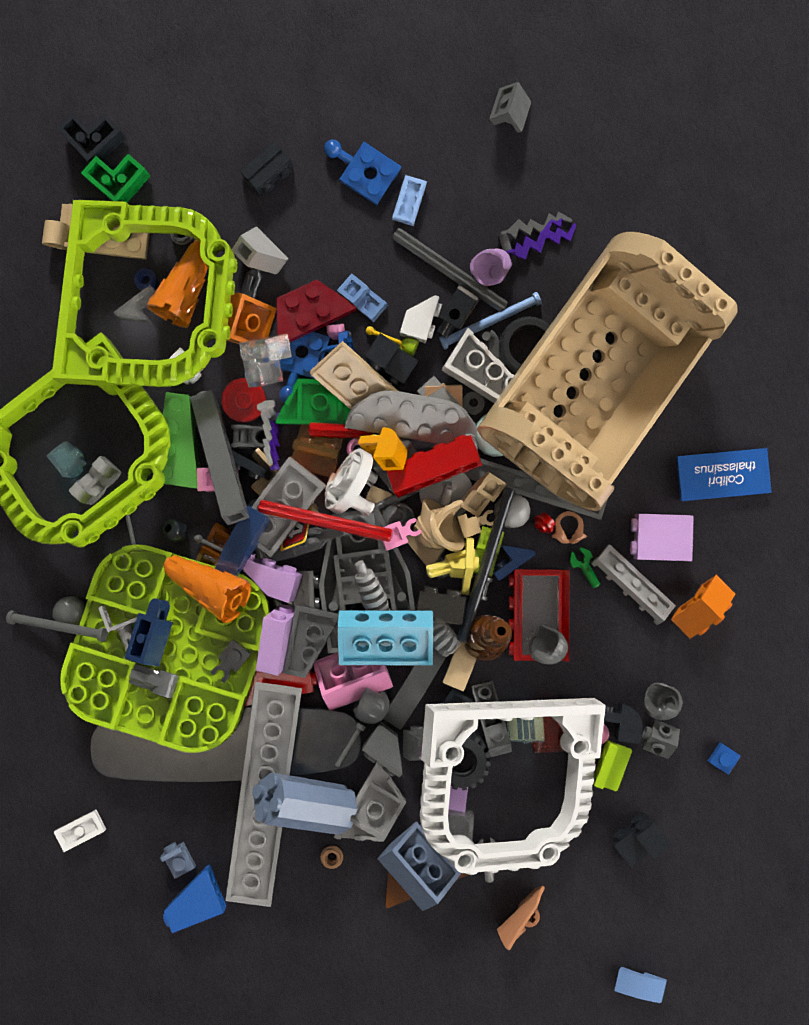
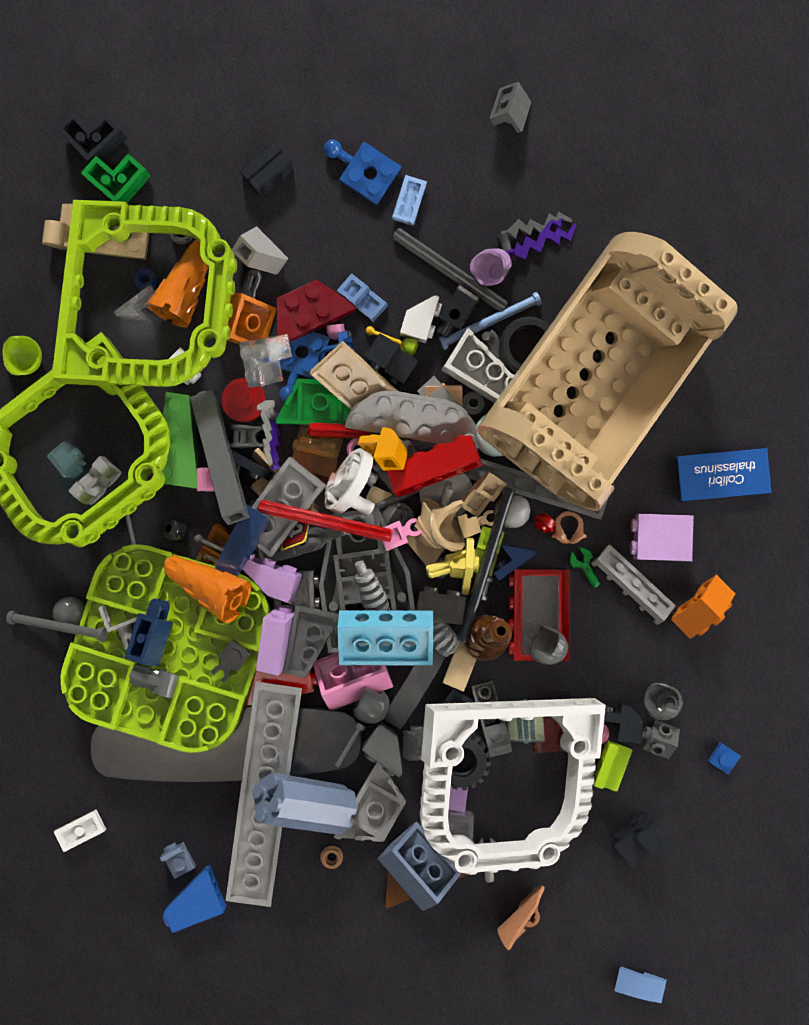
(21, 355): none -> lime helmet

